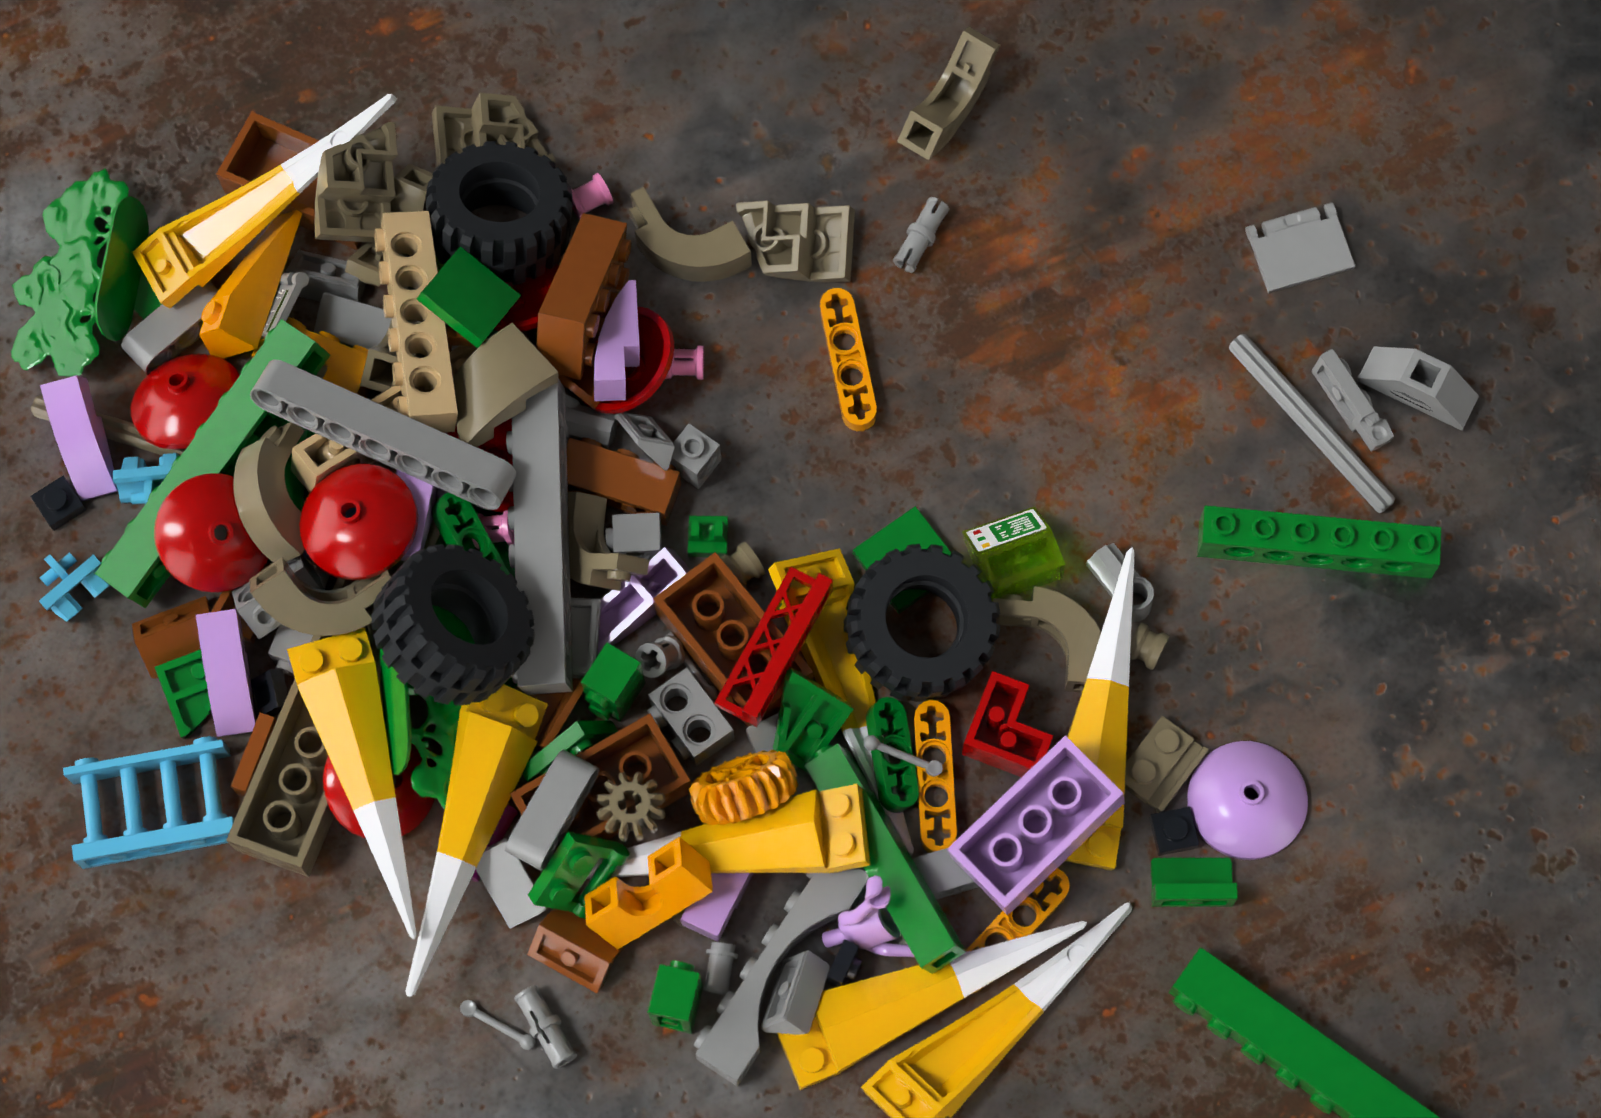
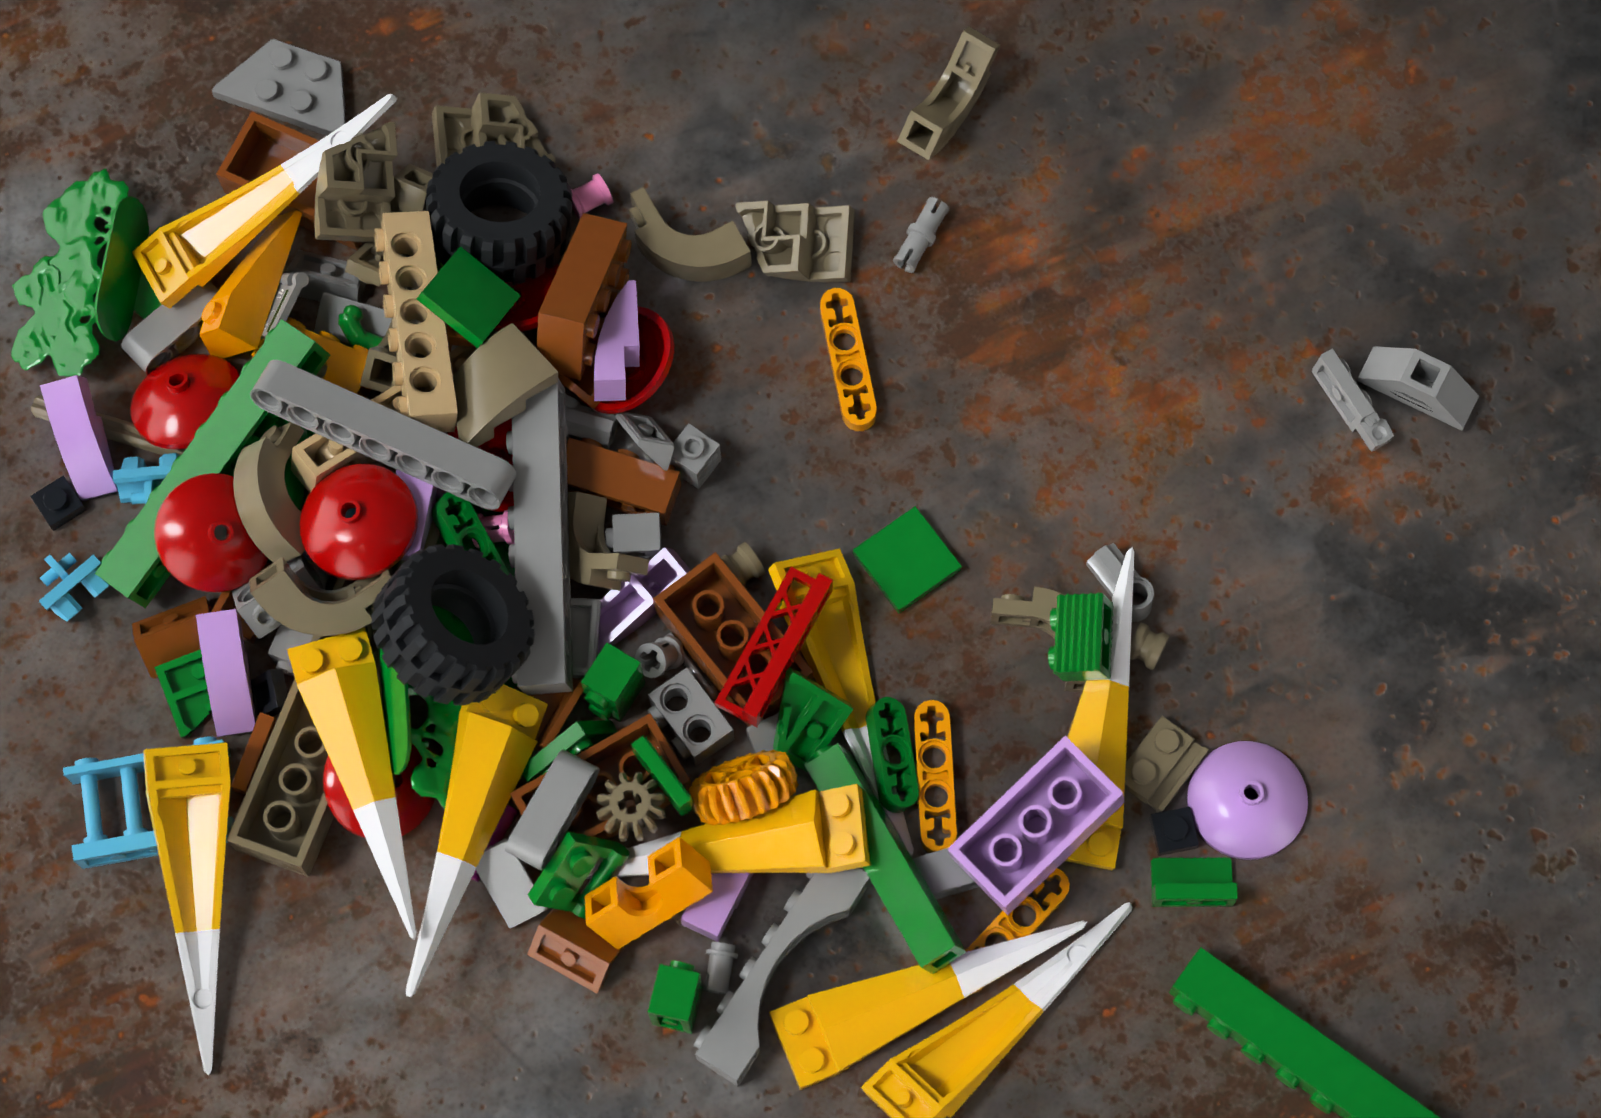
(189, 820): none -> yellow plate
(288, 87): none -> light grey wing
(353, 330): none -> green arm
(469, 1009): light grey hinge -> none
(545, 1026): light grey pin -> none
(662, 775): none -> green tile
(688, 363): bright pink bush -> none
(707, 536): green tile -> none
(796, 994): light grey slope -> none
(845, 965): black plate -> none
(869, 924): lavender piece -> none
(932, 768): light grey hinge -> none
(953, 583): black tyre -> none
(996, 734): red brick -> none
(1015, 552): clear neon green slope -> none
(1081, 637): none -> green brick
(1300, 248): light grey piece -> none
(1312, 423): light grey axle -> none
(1319, 542): green brick -> none

